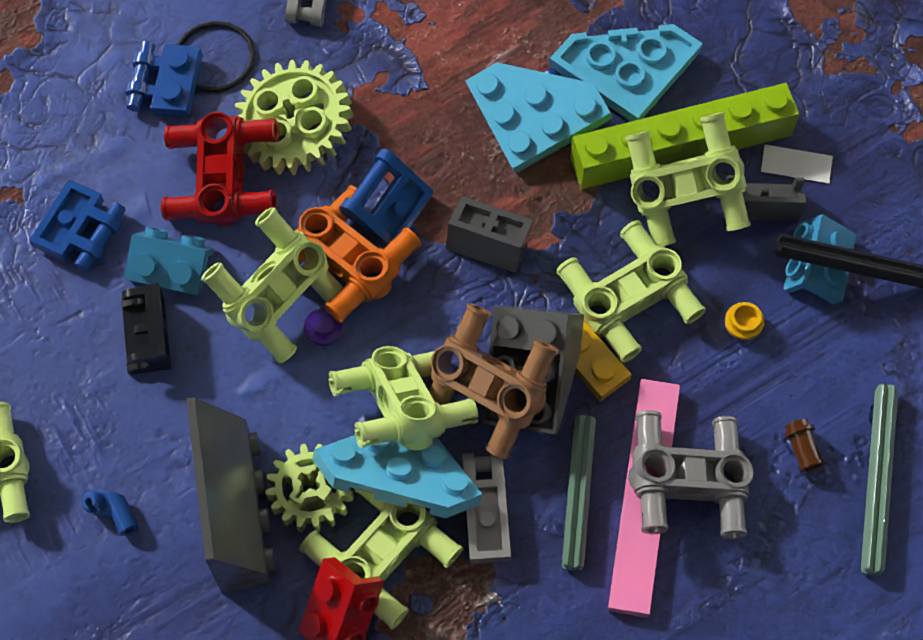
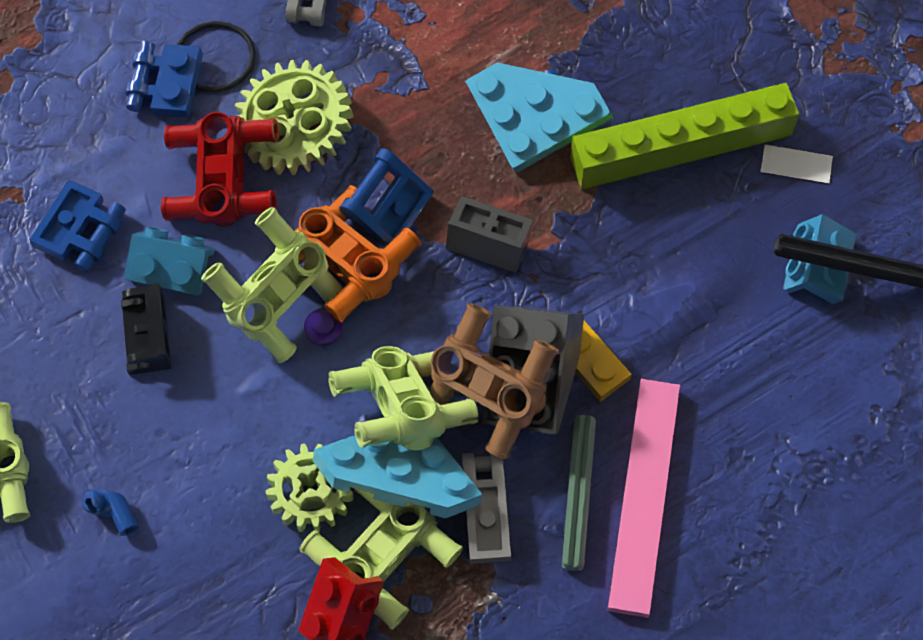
(229, 497): dark grey slope -> none
(628, 65): medium azure plate -> none
(631, 290): yellowish green piece -> none
(688, 180): yellowish green piece -> none
(690, 474): light grey piece -> none
(744, 321): yellow plate -> none
(774, 201): dark grey hinge -> none
(804, 444): reddish brown pin -> none
(879, 480): sand green axle -> none

